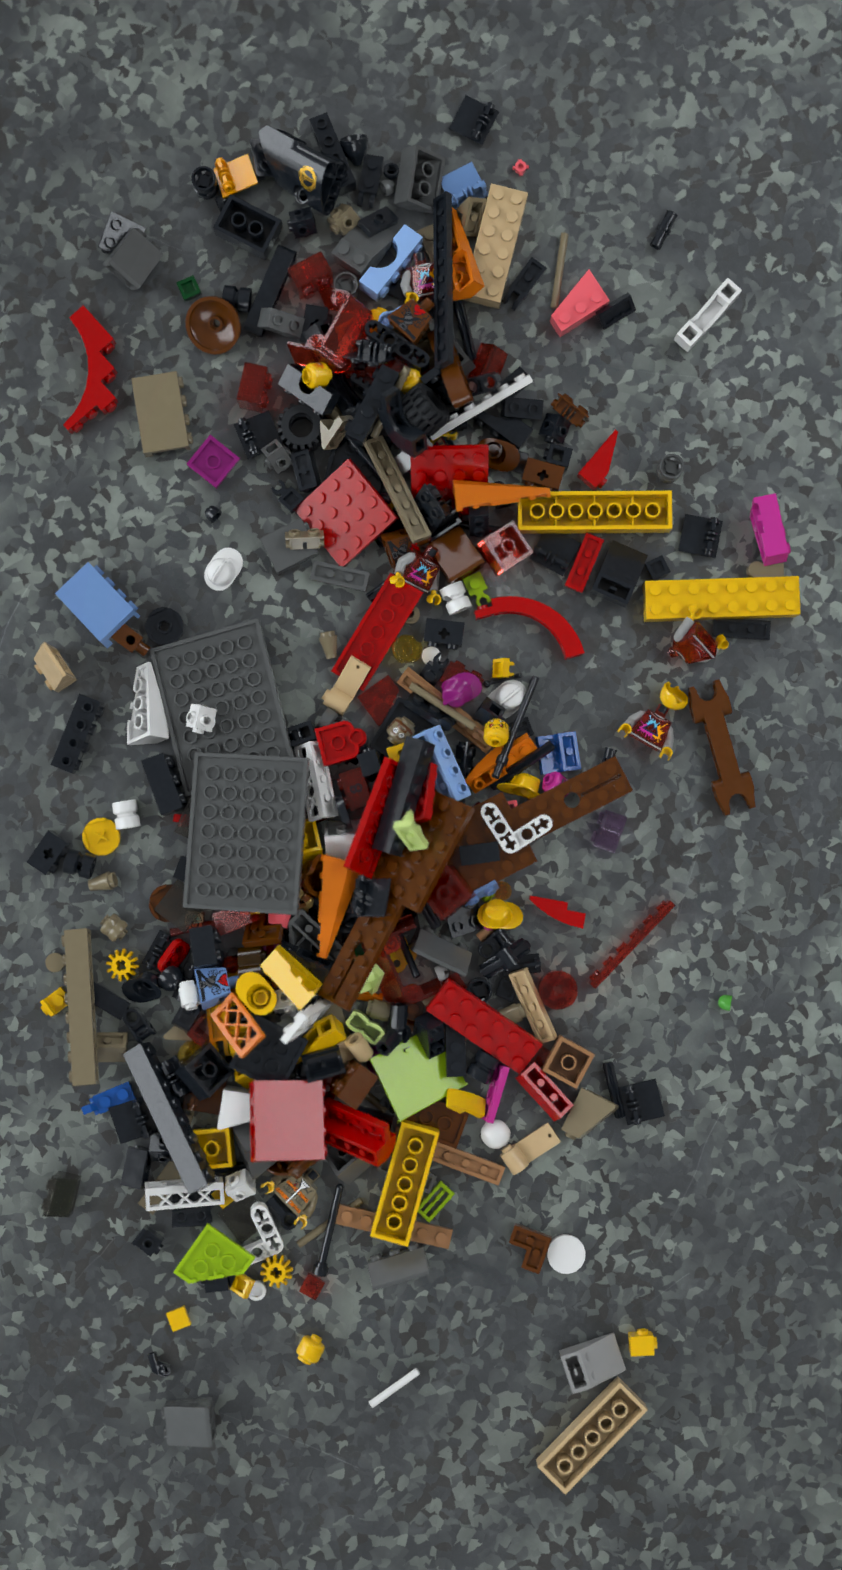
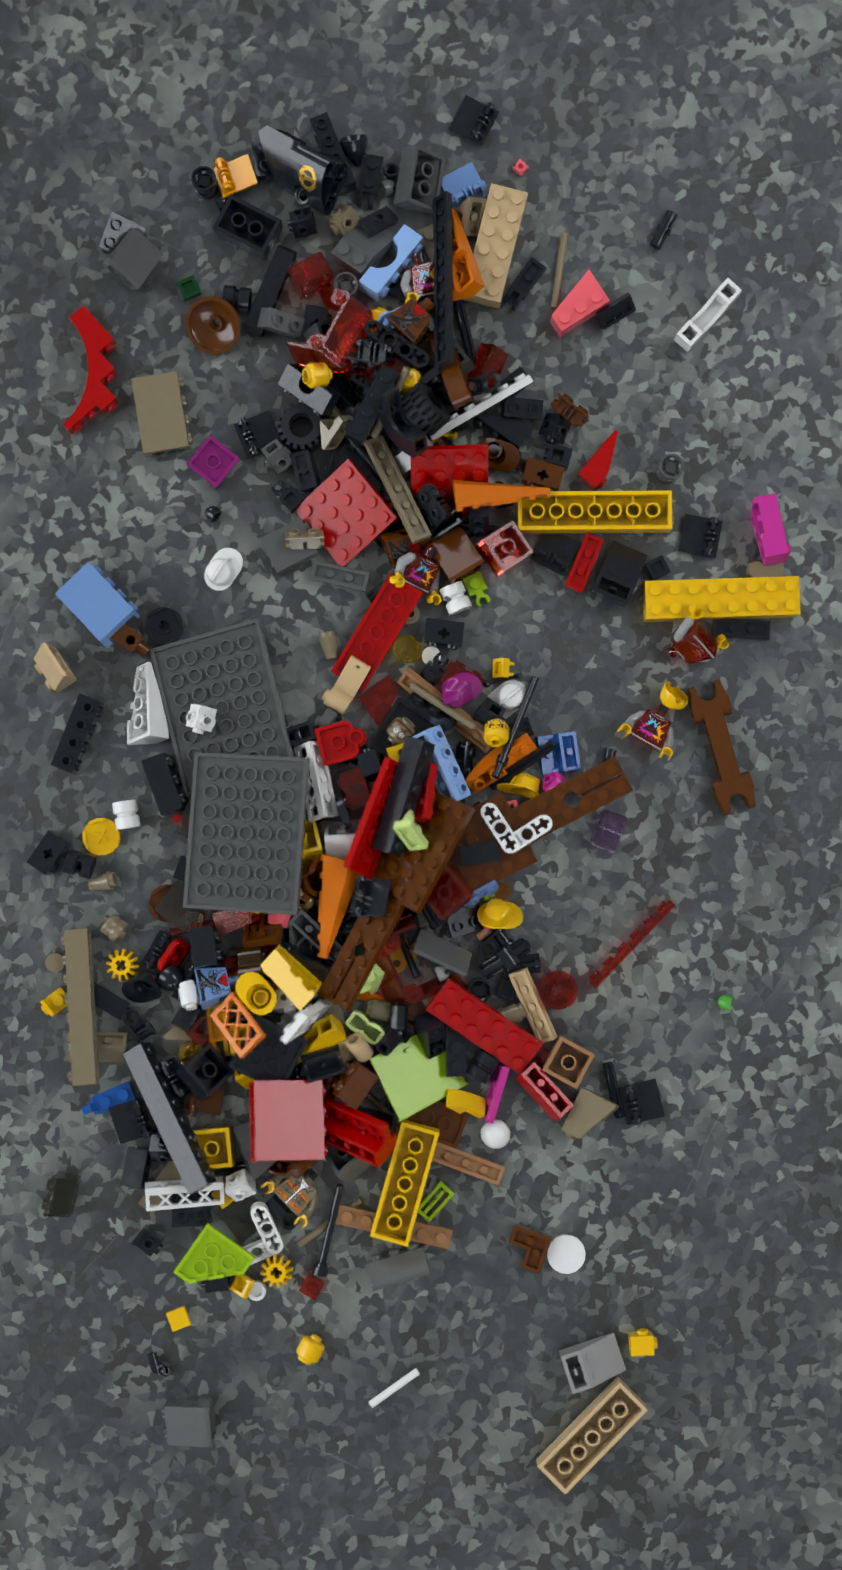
(234, 1107): white slope -> none
(254, 387): clear red brick -> none
(529, 1148): tan door -> none
(545, 615): red arch -> none
(558, 910): red slope -> none

